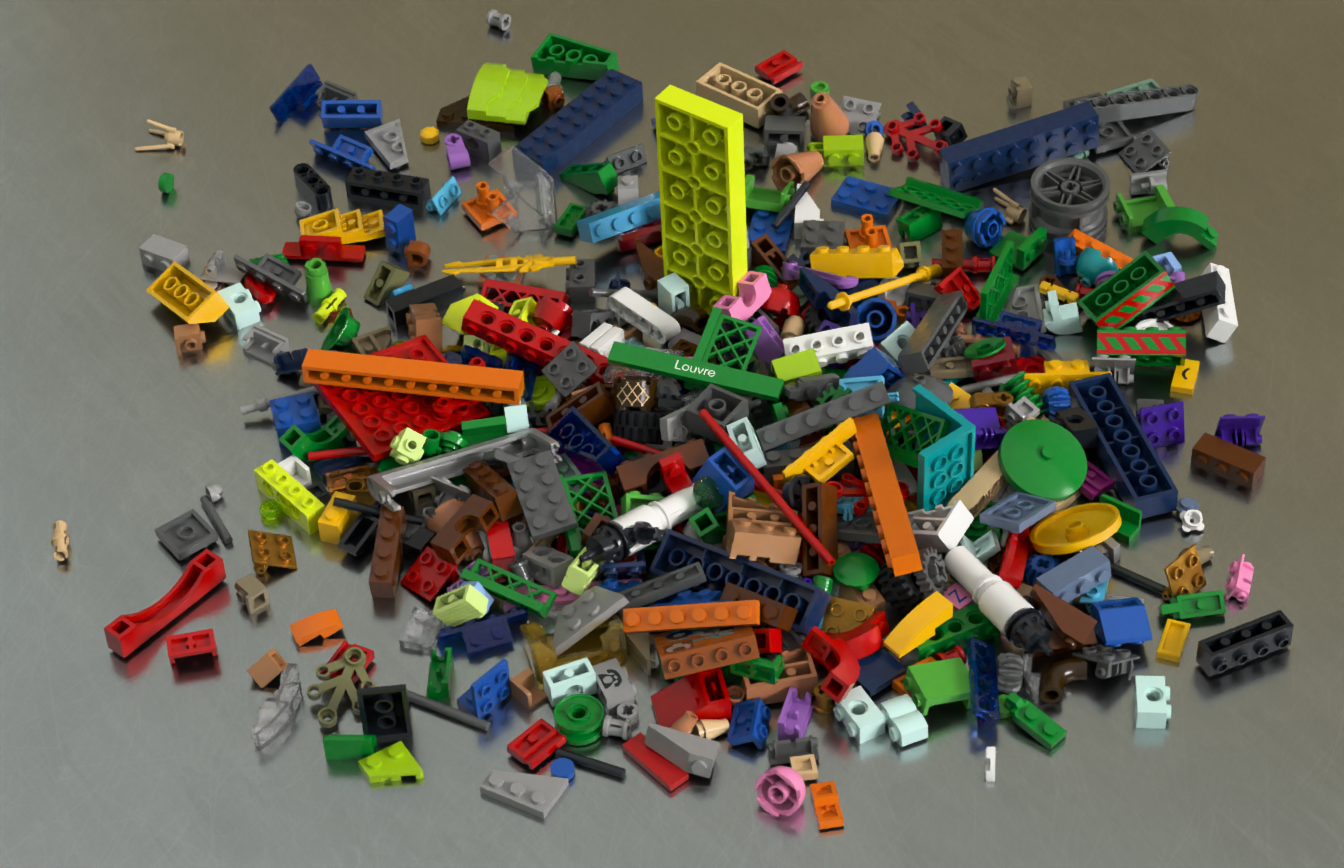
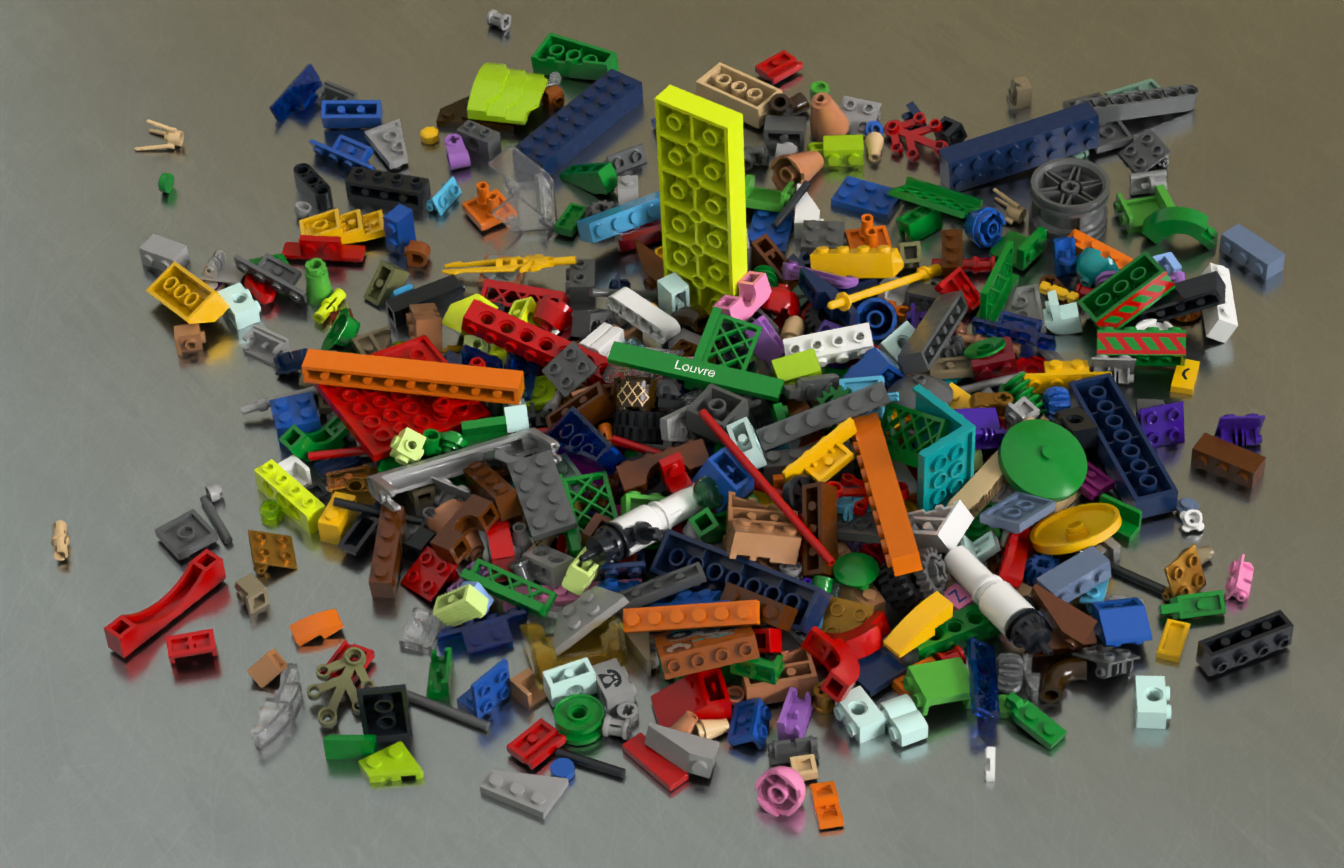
(1252, 251): none -> sand blue brick

